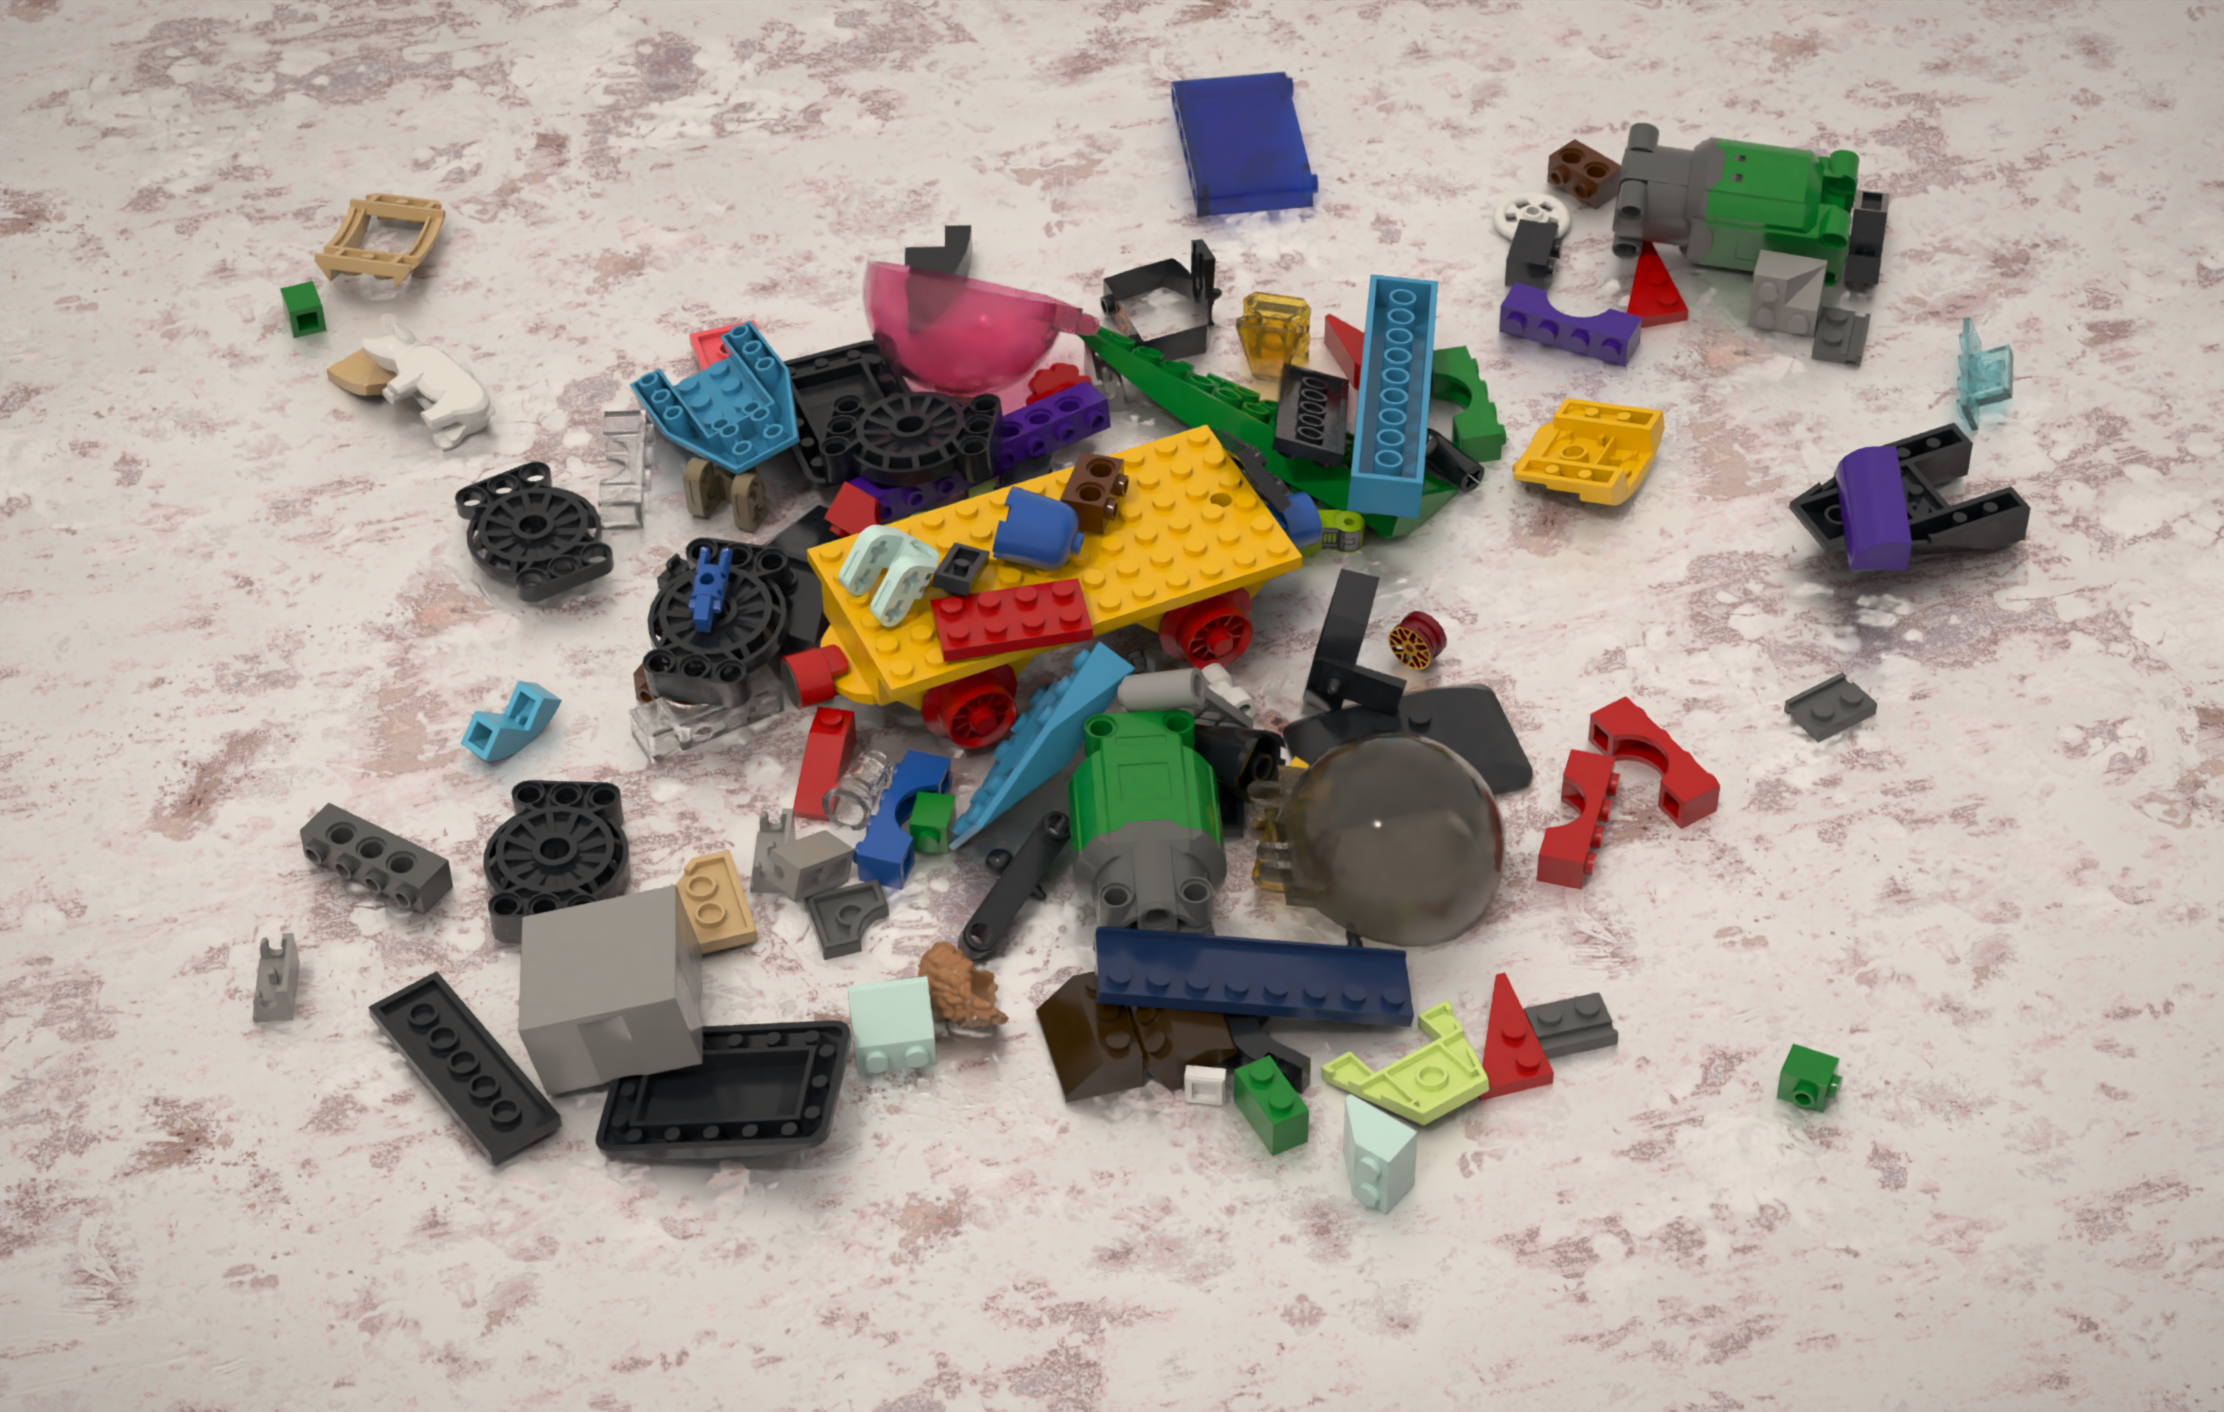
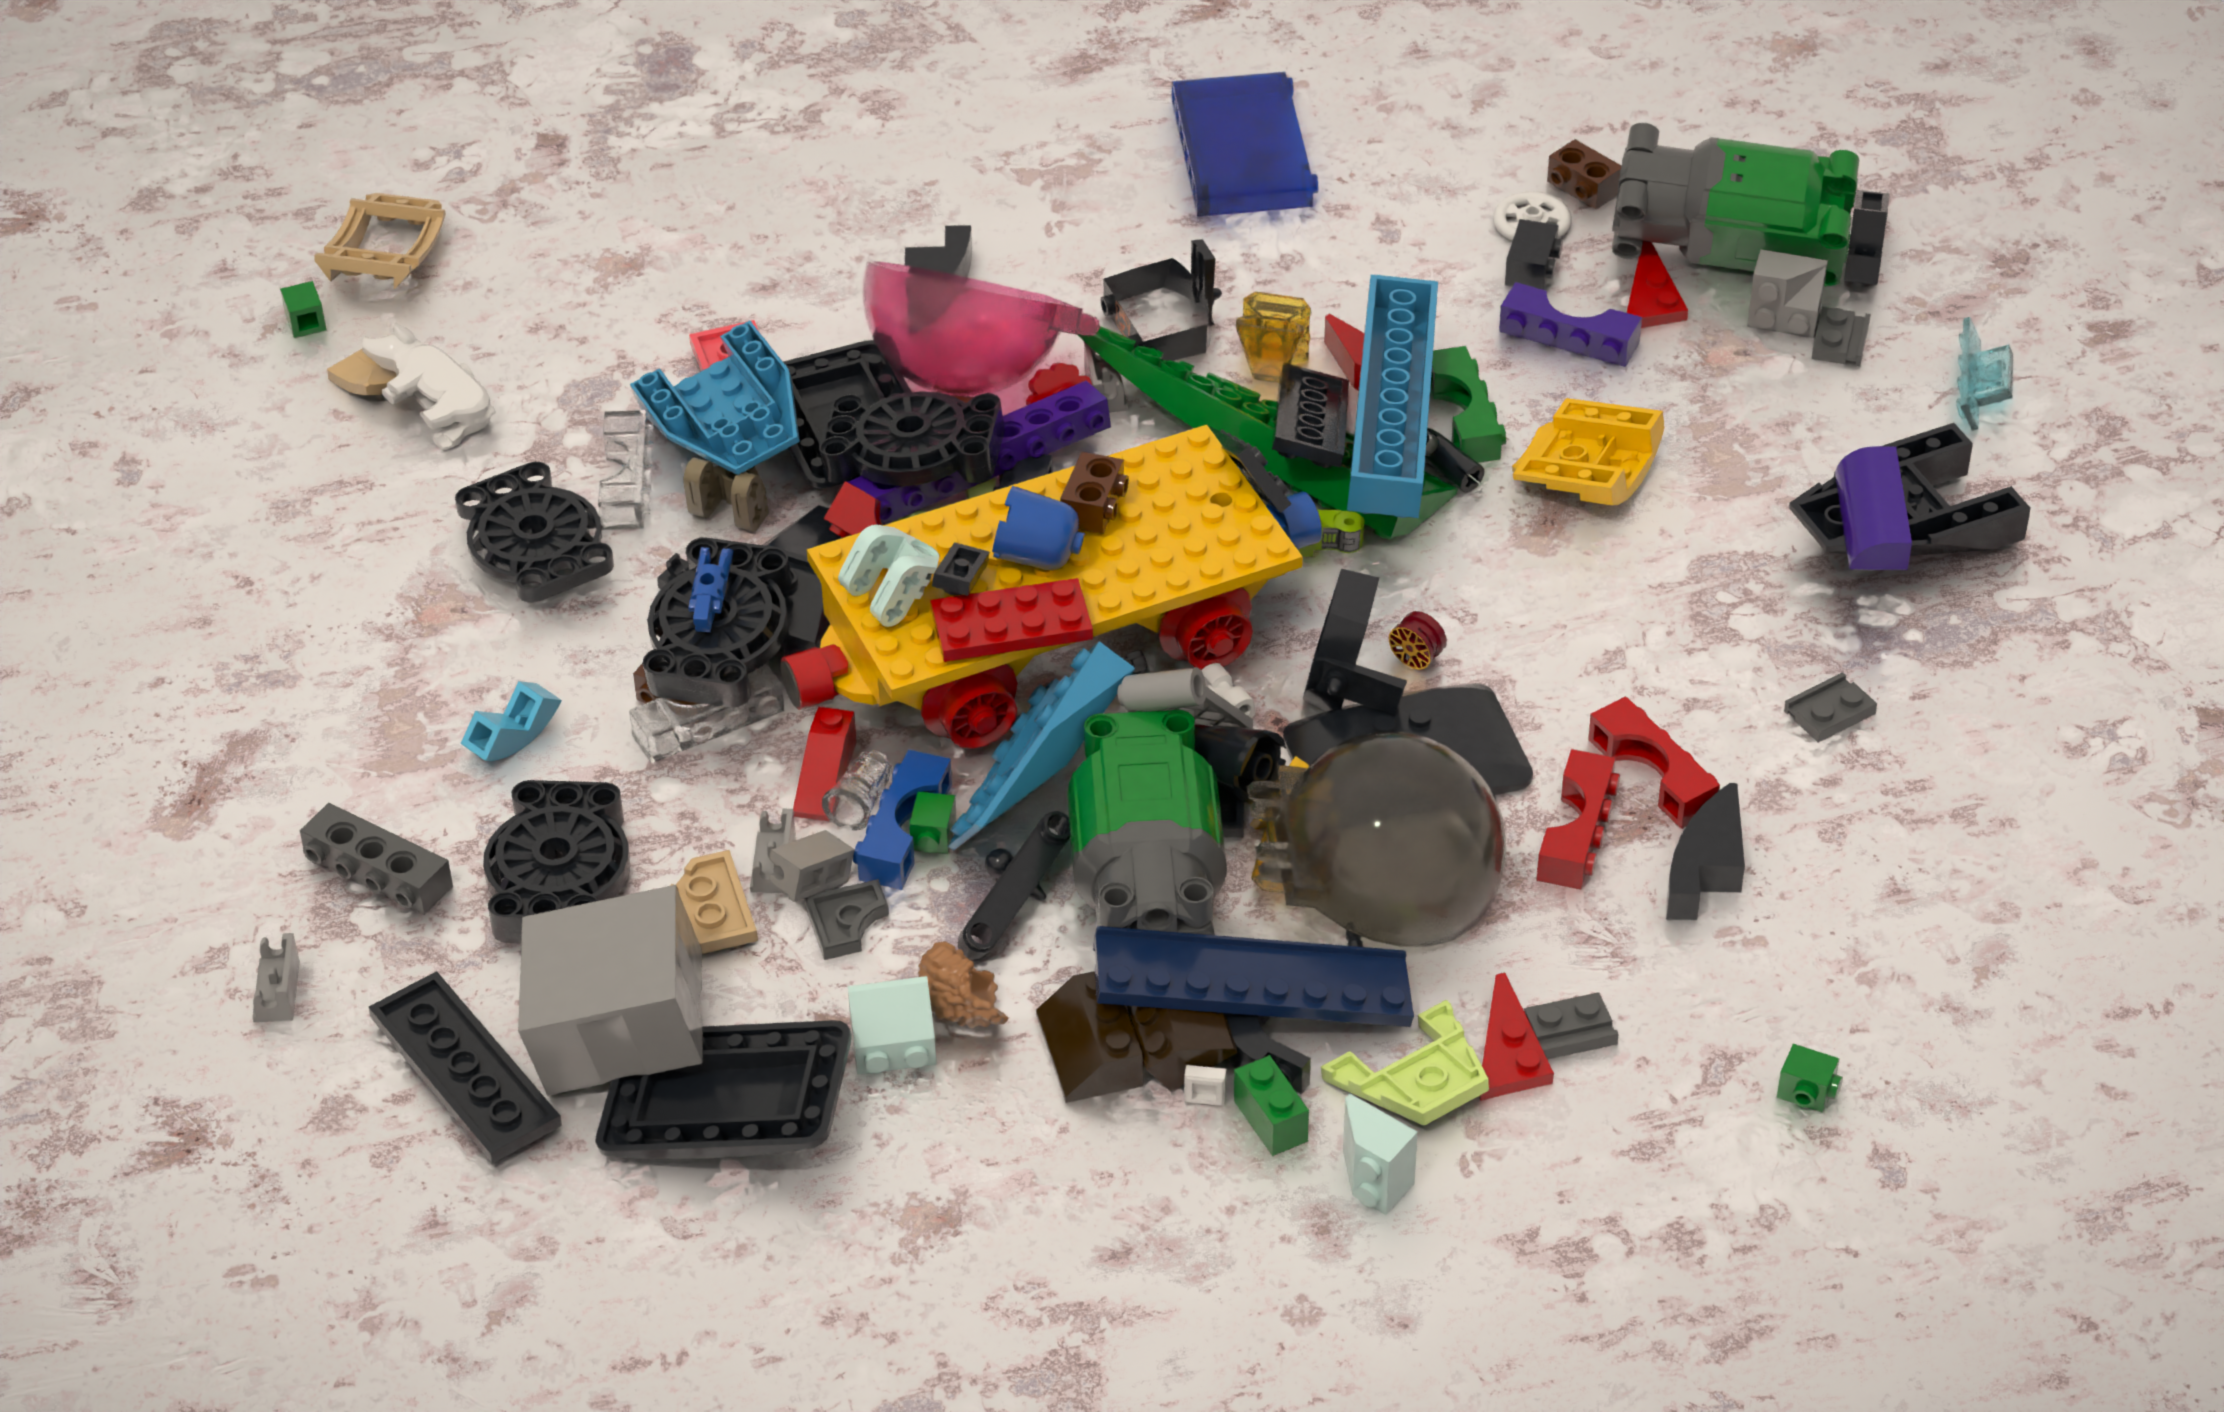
(1707, 855): none -> black slope

